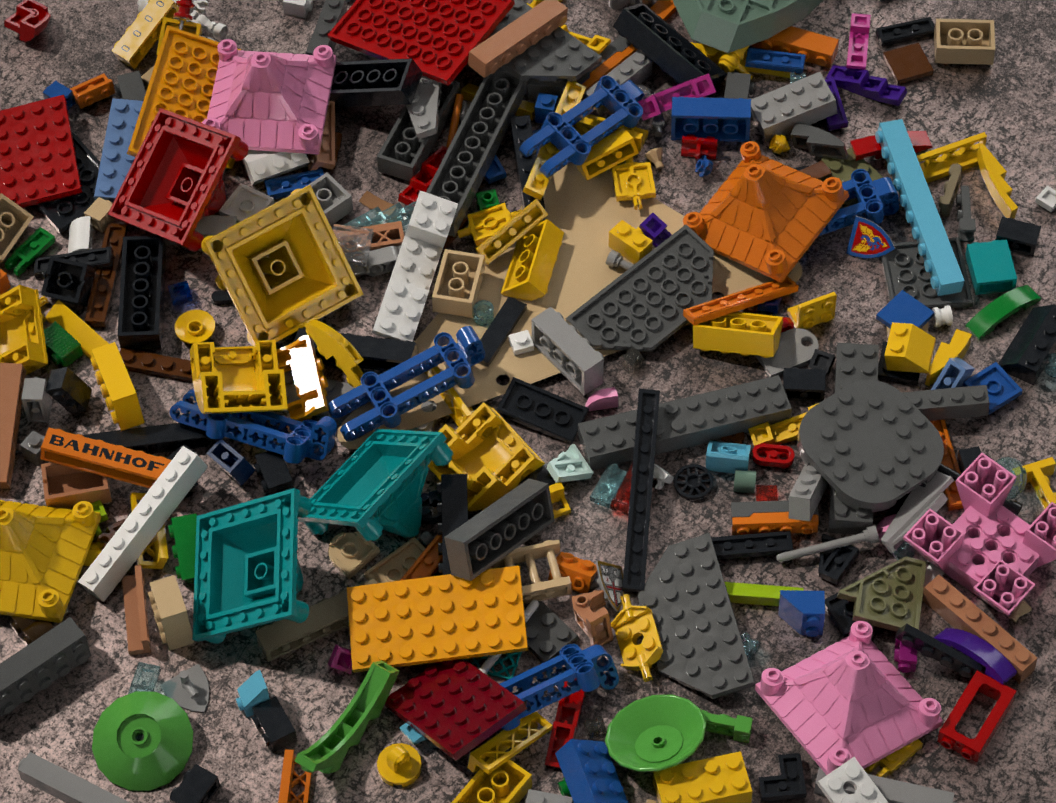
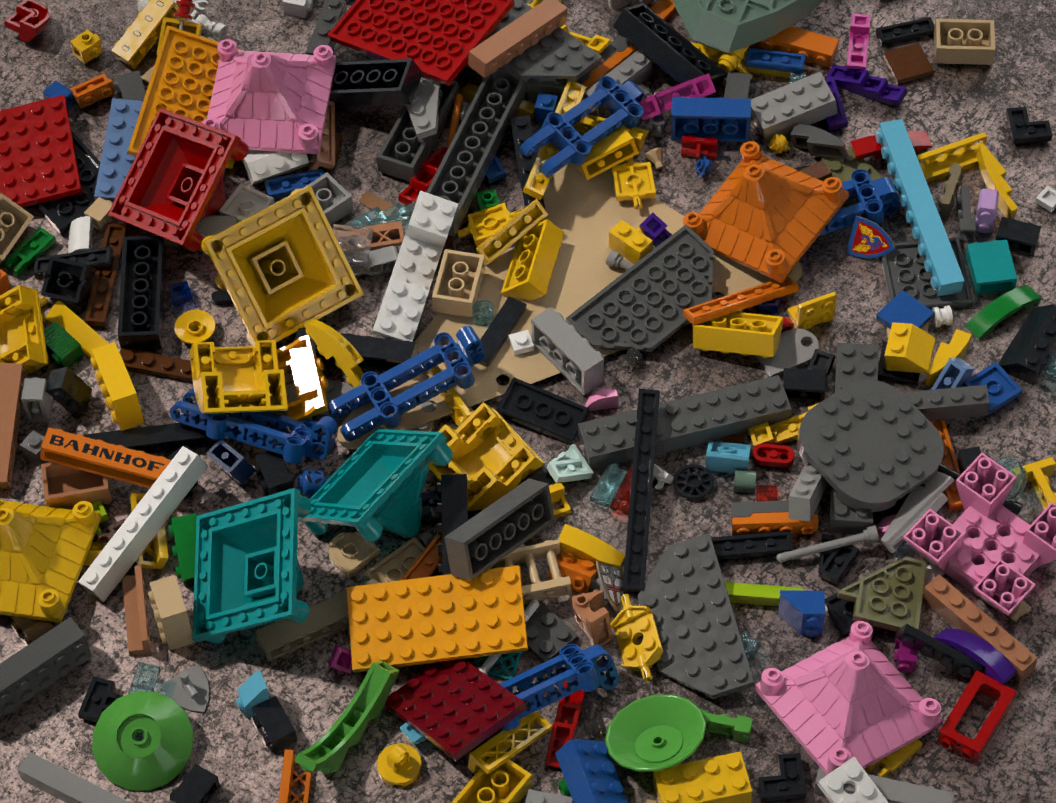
(86, 46): none -> yellow brick
(97, 698): none -> black hinge
(311, 482): none -> blue head
(588, 546): none -> yellow slope
(986, 210): none -> lavender brick
(1025, 131): none -> black plate

